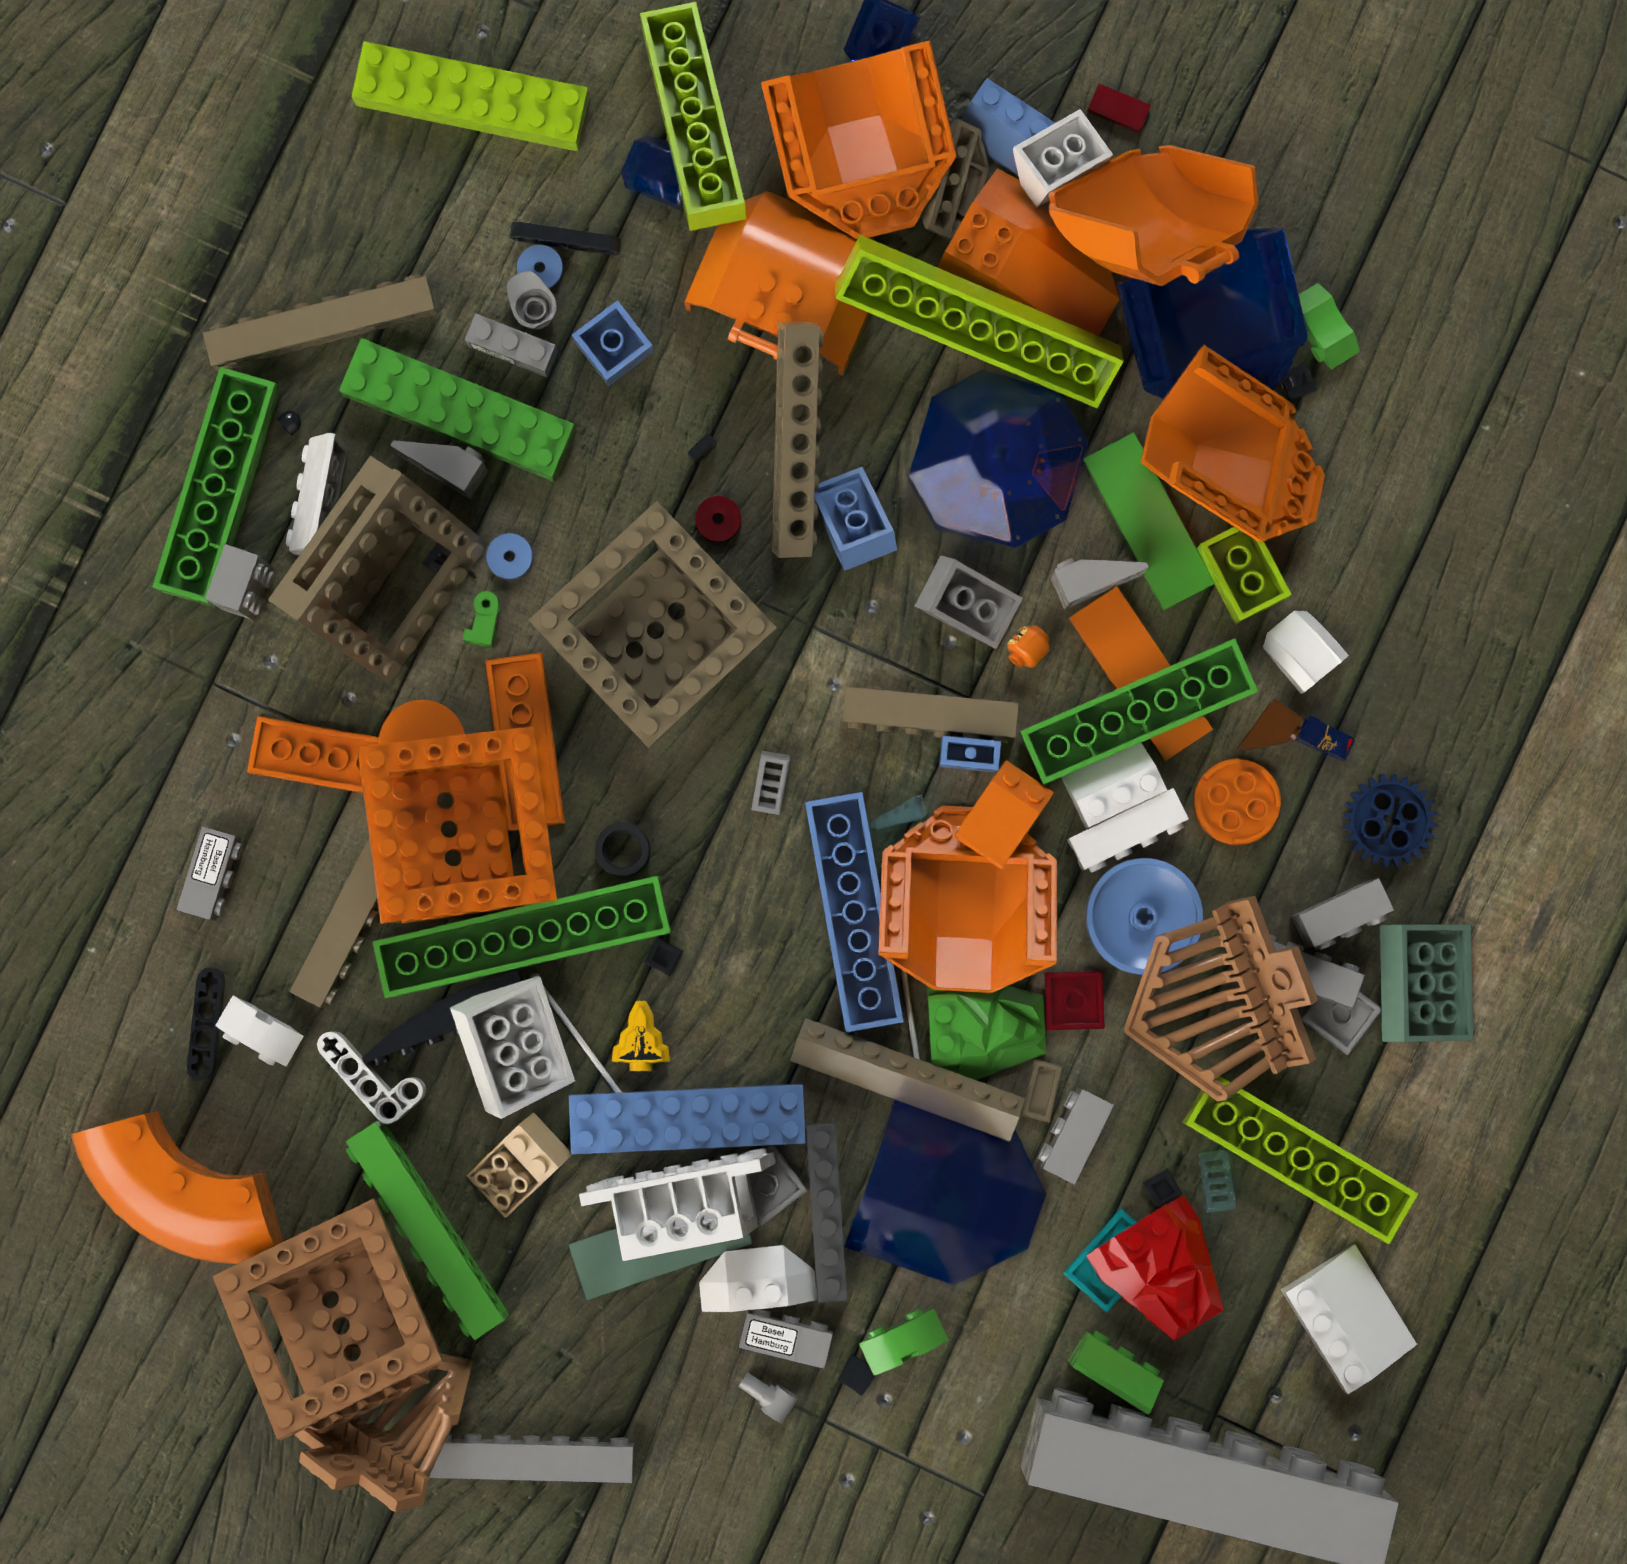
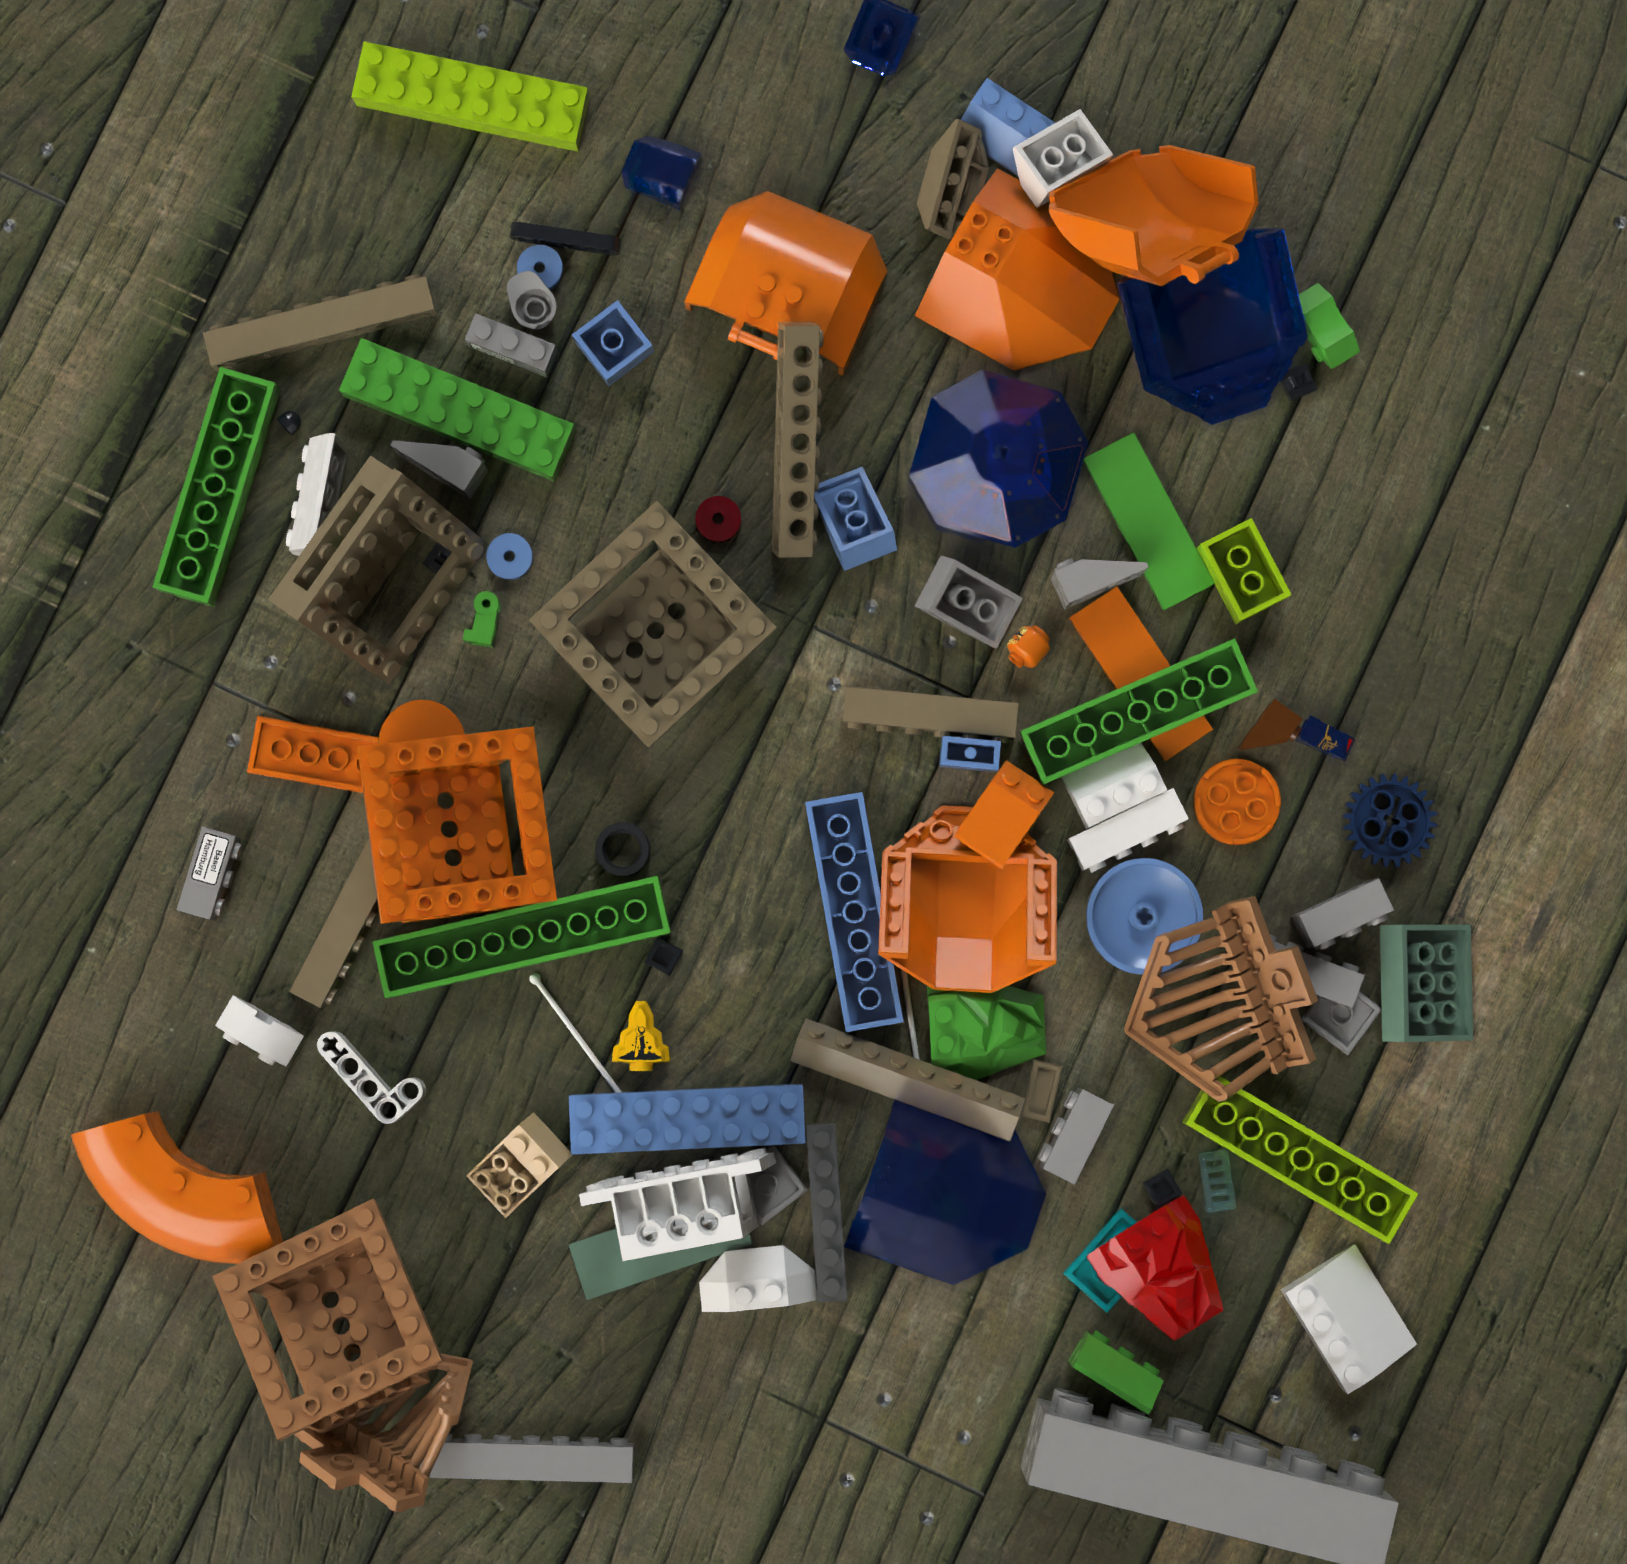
(202, 1023): black beam -> none
(240, 582): light grey brick -> none
(427, 1229): bright green brick -> none
(432, 1022): black slope -> none
(512, 1046): white slope -> none
(519, 701): orange tile -> none
(693, 116): lime brick -> none
(701, 449): black tile -> none
(774, 758): light grey slope -> none
(775, 1400): light grey pin -> none
(786, 1338): light grey brick -> none
(856, 1375): black tile -> none
(863, 139): orange windscreen -> none
(905, 1340): bright green brick -> none
(907, 812): clear light blue slope -> none
(978, 321): lime brick -> none
(1074, 1000): dark red tile -> none
(1119, 108): dark red tile -> none
(1235, 449): orange windscreen -> none
(1303, 649): white slope -> none

